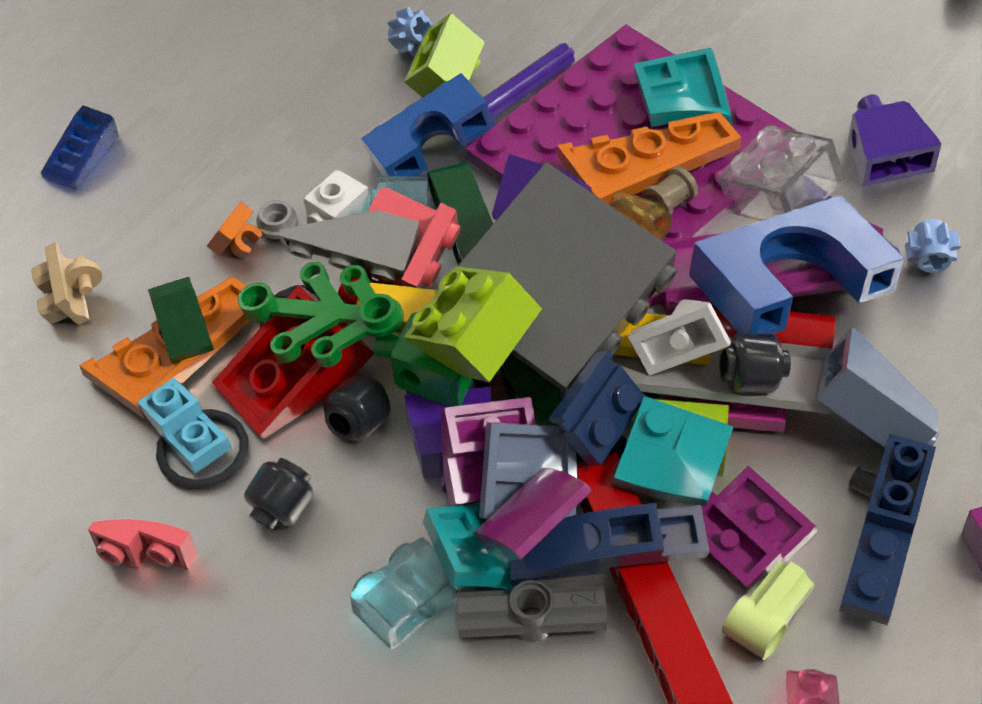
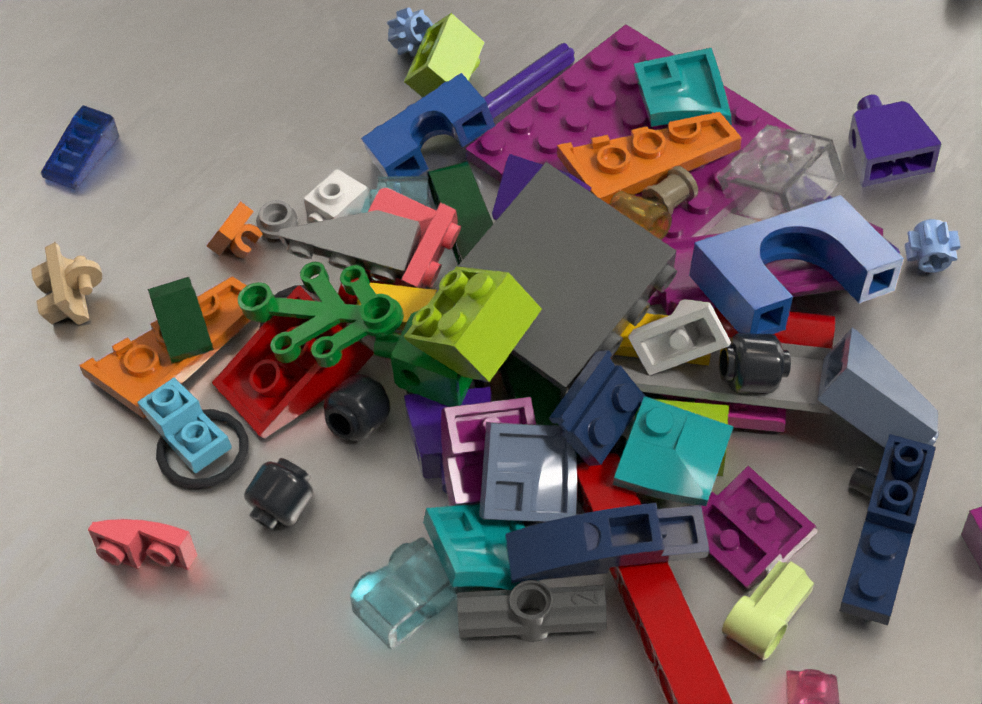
(532, 512): magenta slope -> none

